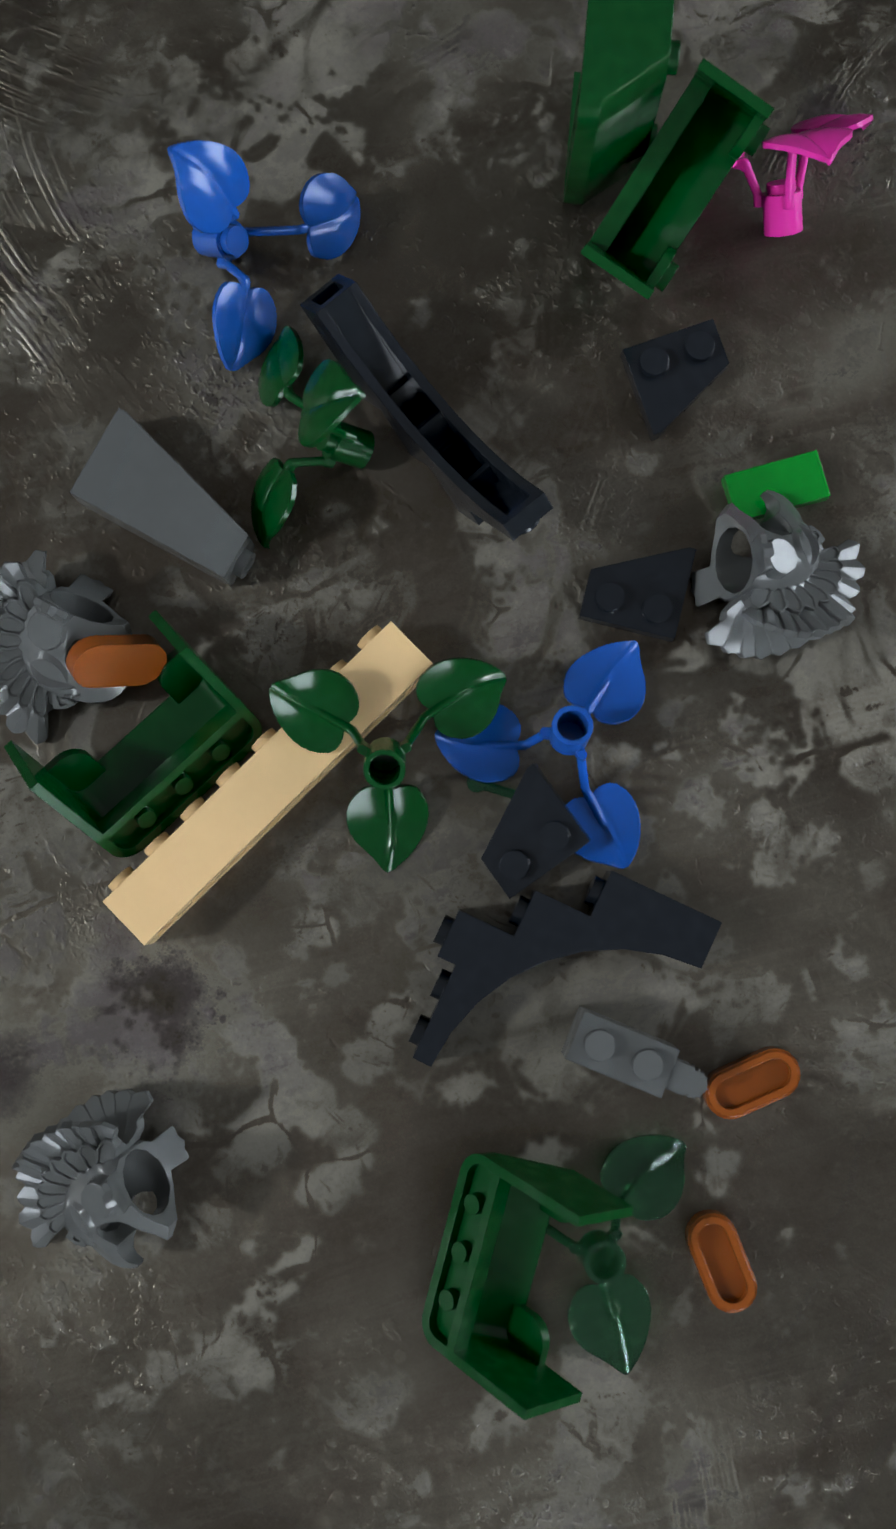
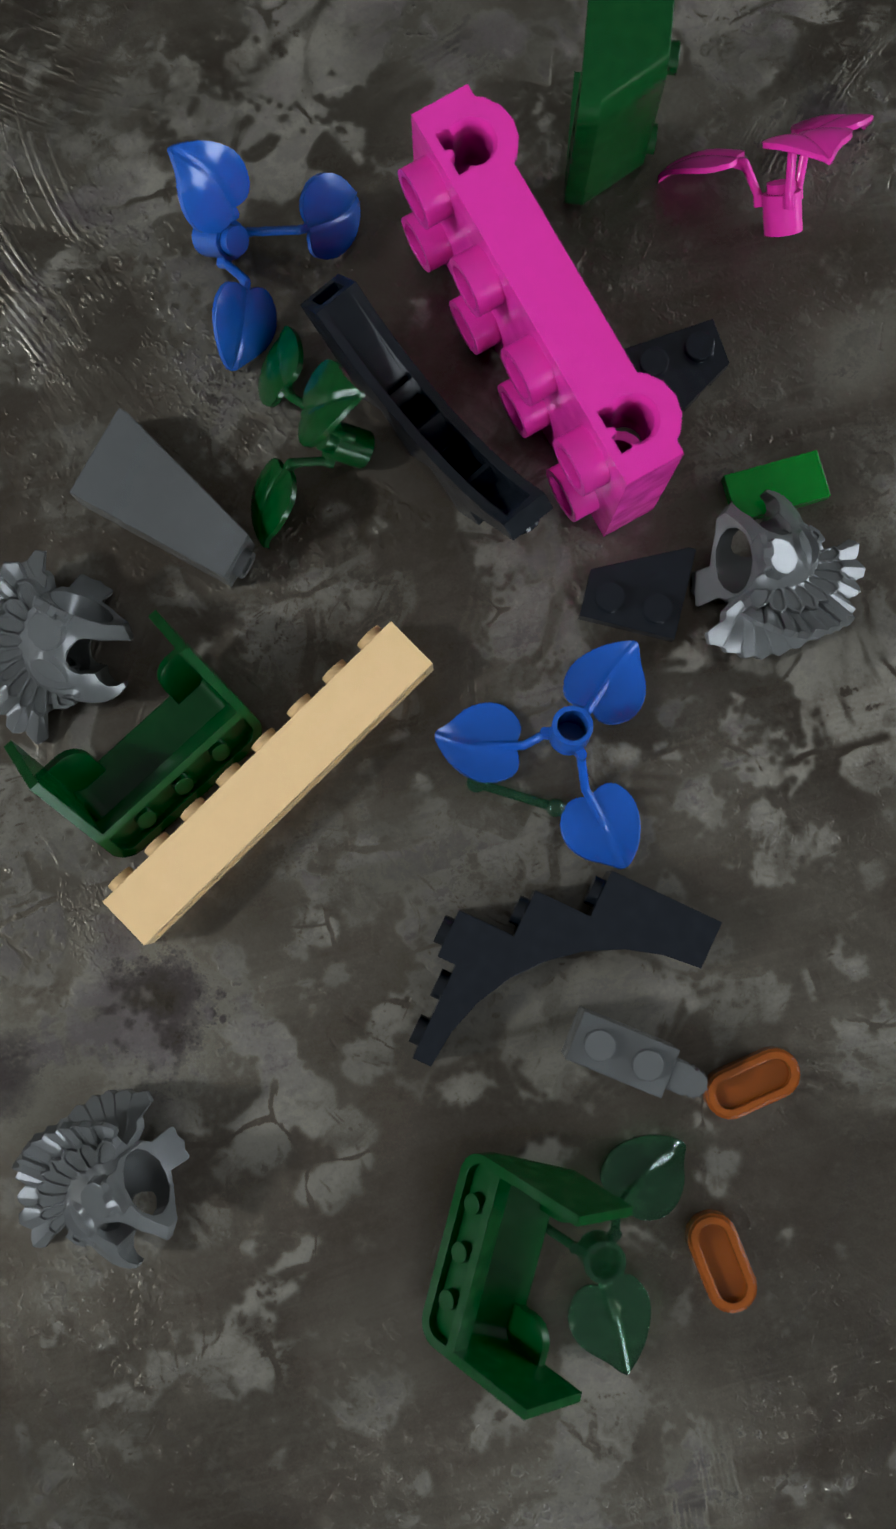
(116, 660): dark orange tile -> none
(384, 816): dark green plant -> none
(532, 834): black wing -> none
(536, 313): none -> dark pink piece
(677, 179): dark green windscreen -> none

